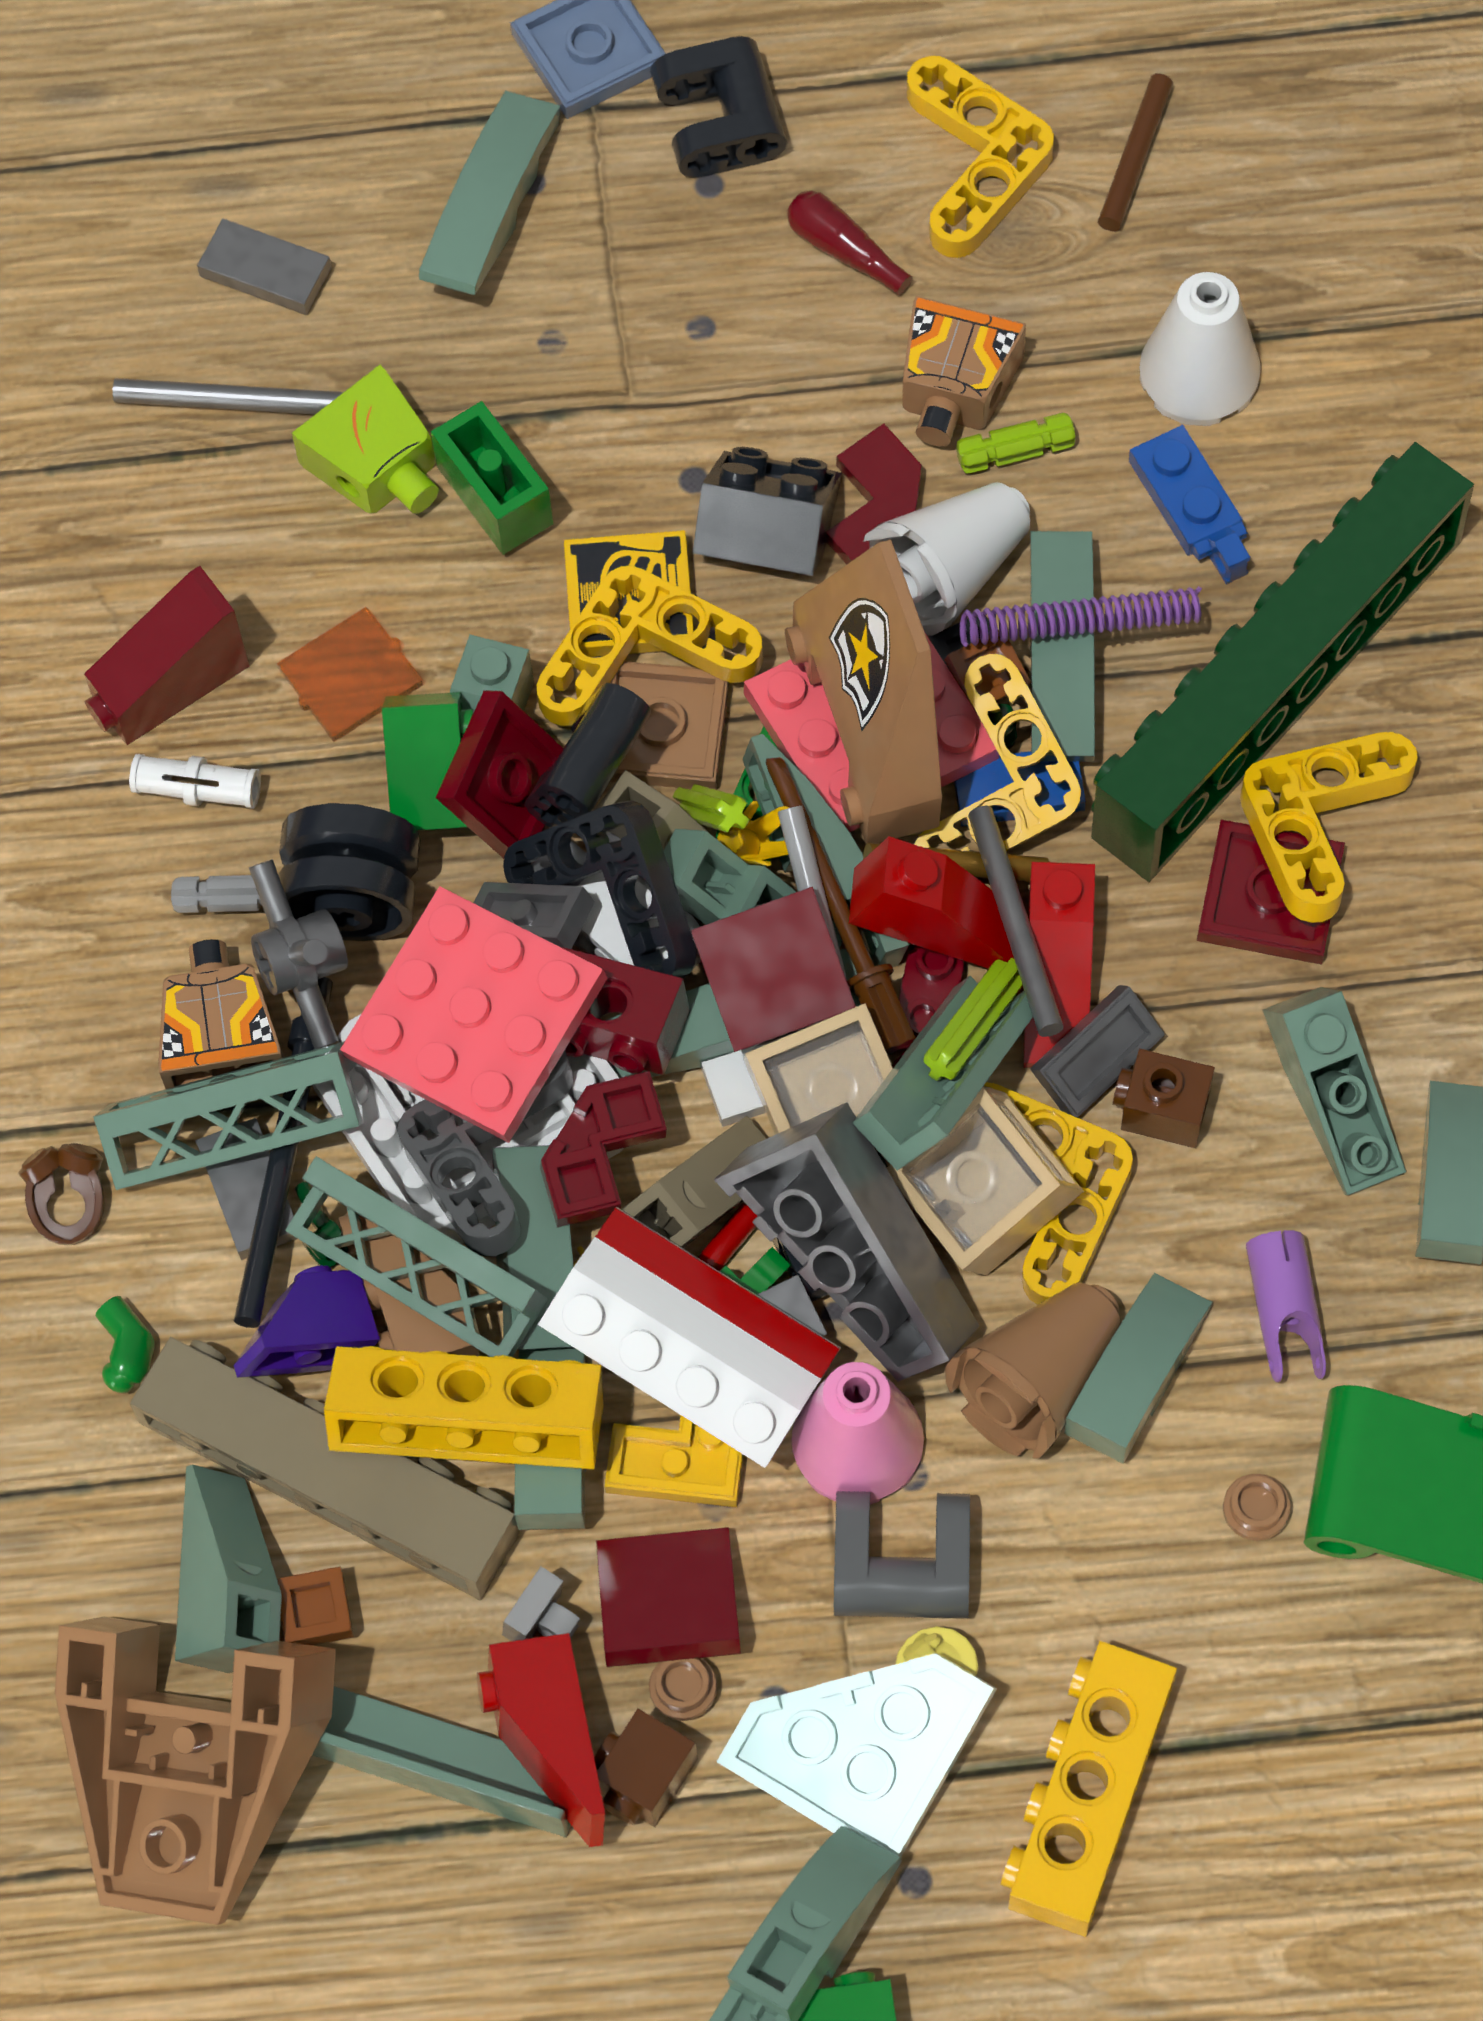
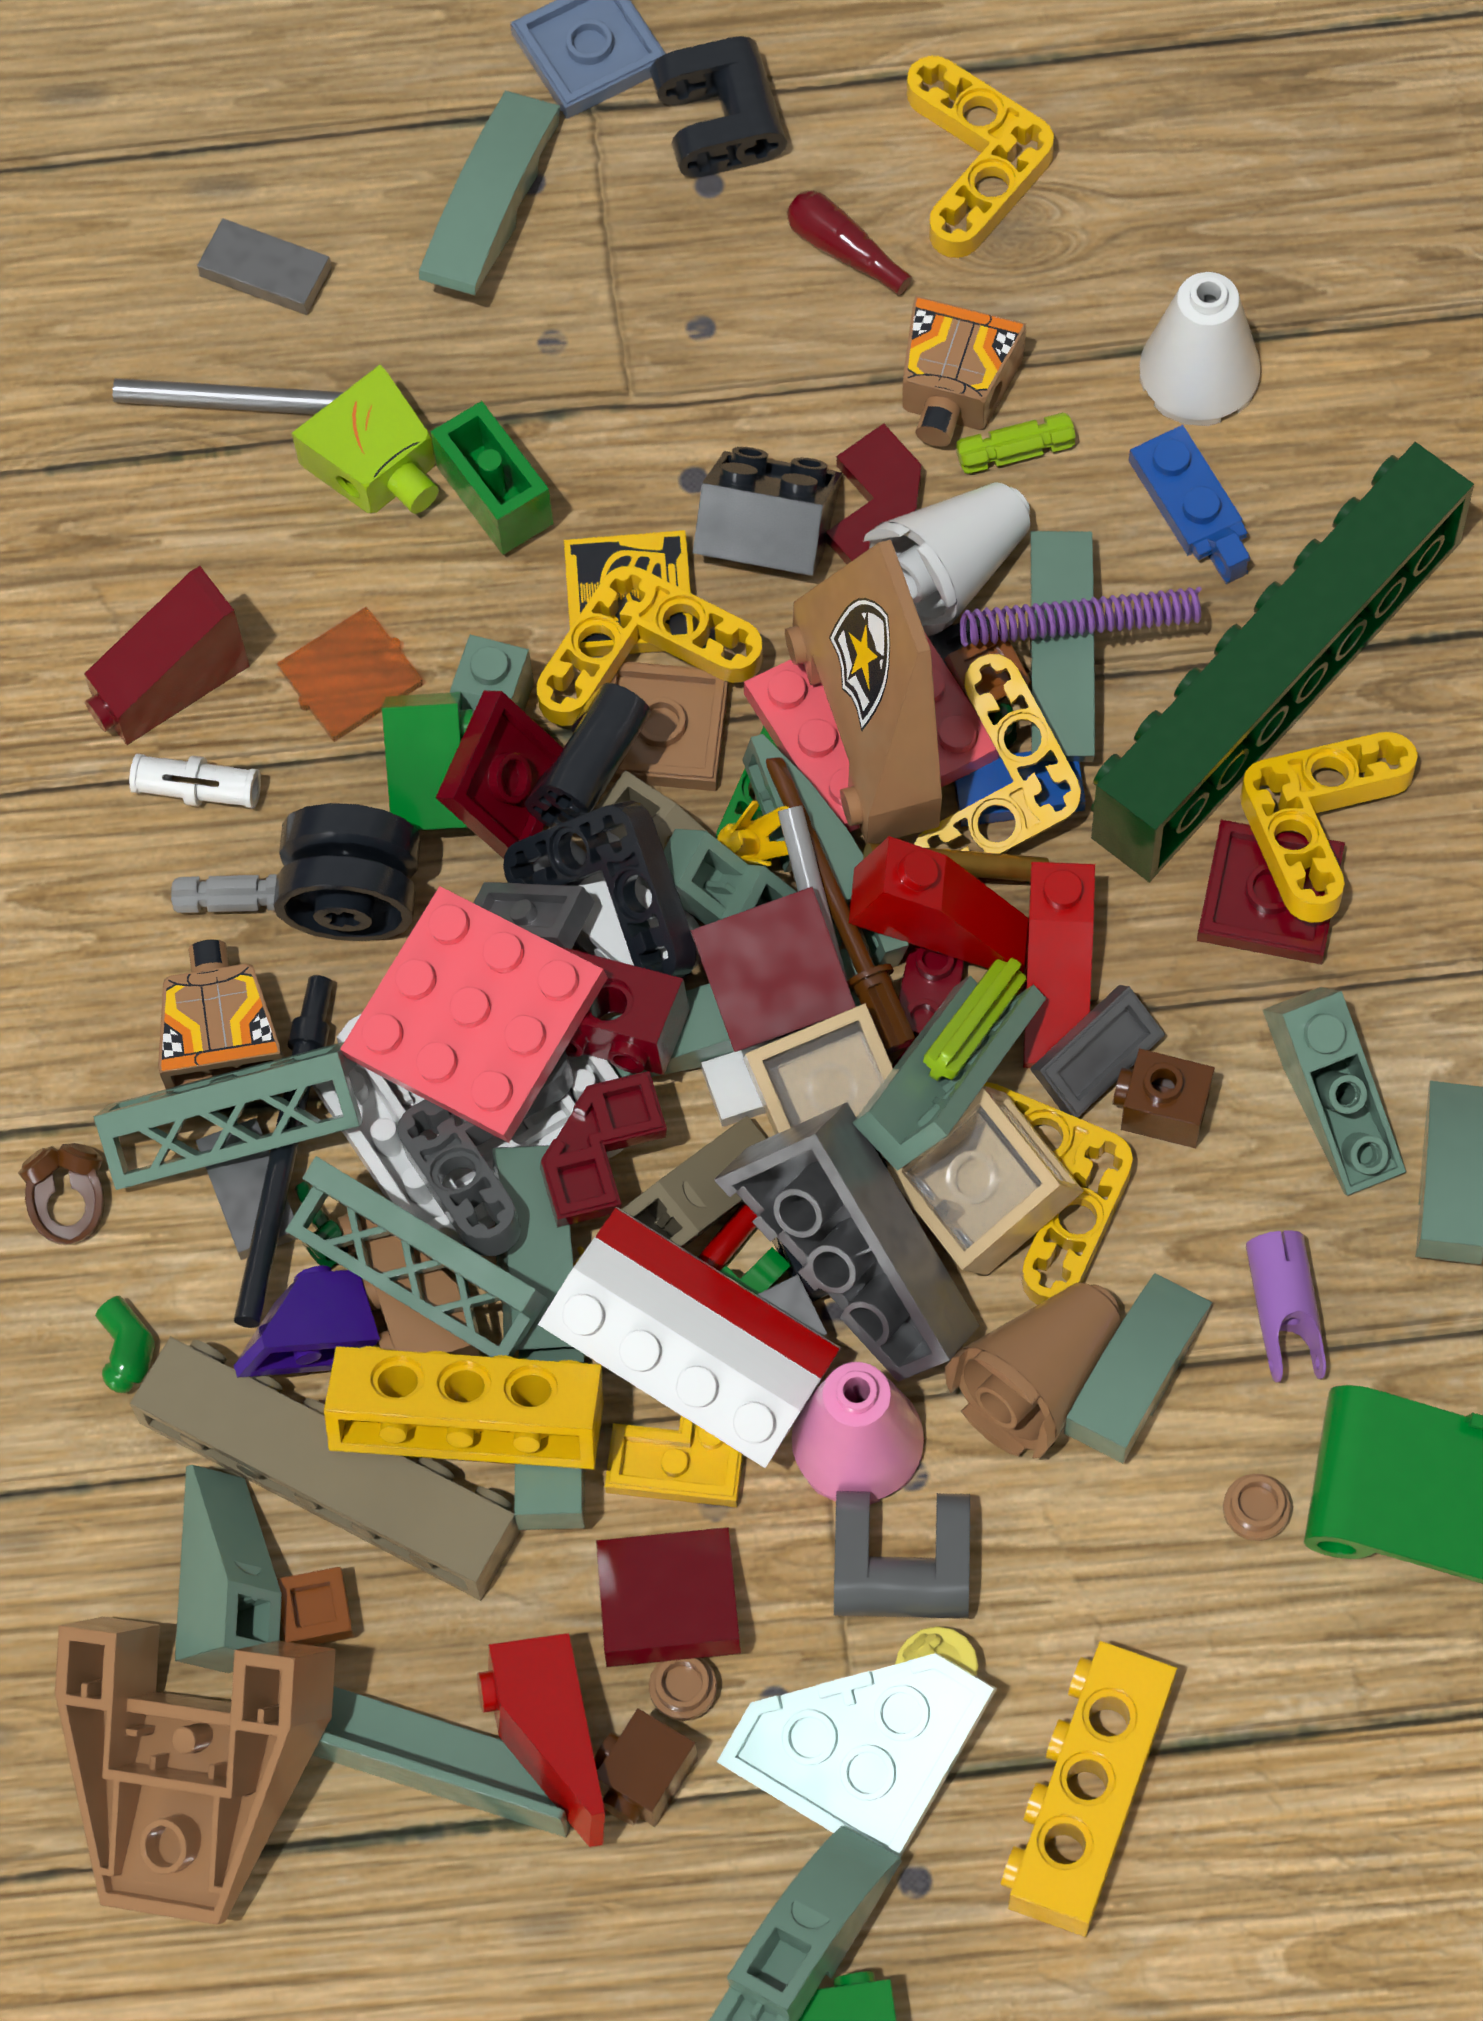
(297, 952): flat silver bar -> none
(539, 1611): light grey tile -> none
(713, 807): lime axle -> none
(1015, 921): flat silver bar -> none
(1135, 152): reddish brown bar -> none

